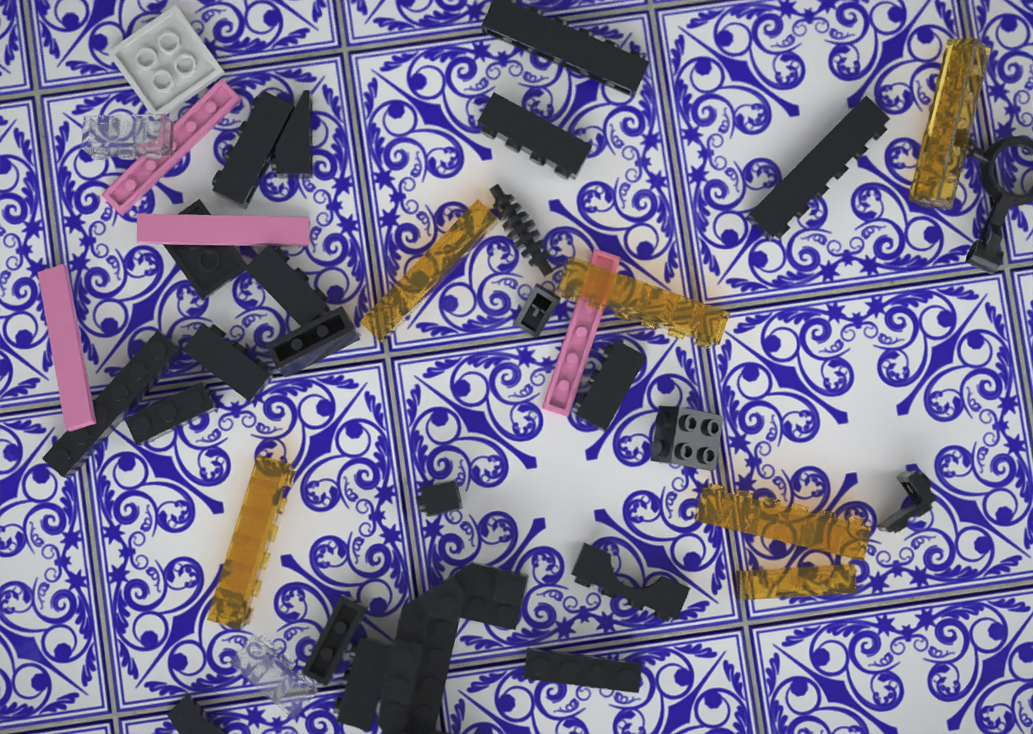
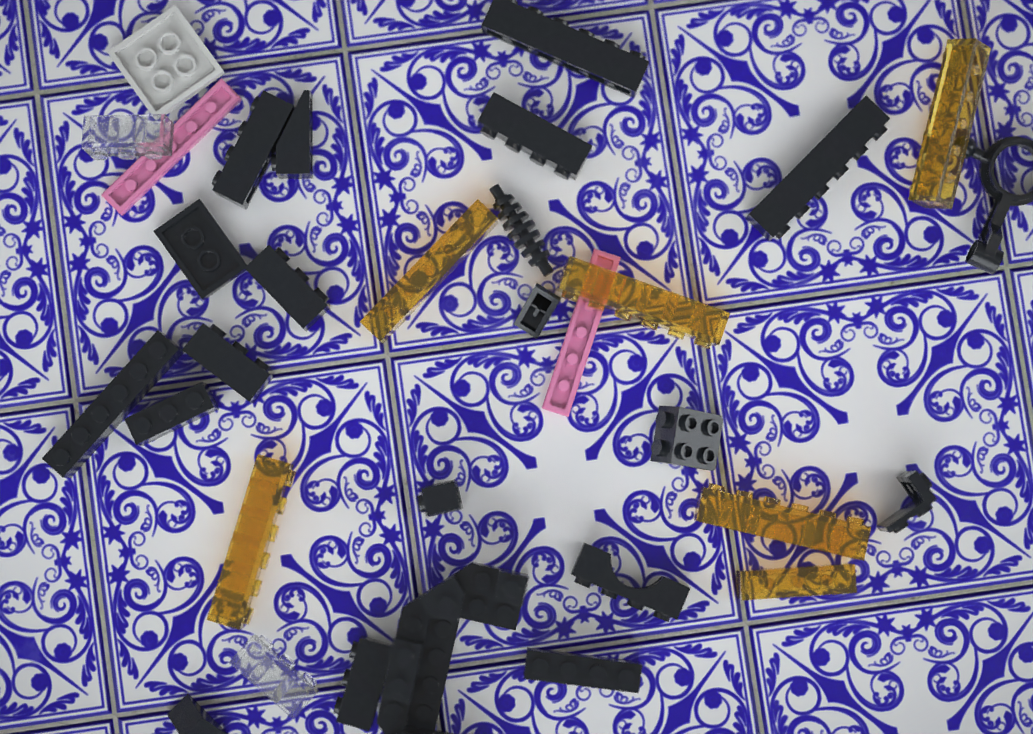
(66, 348): bright pink tile -> none
(222, 230): bright pink tile -> none
(313, 342): black brick -> none
(334, 640): black brick -> none
(609, 385): black brick -> none

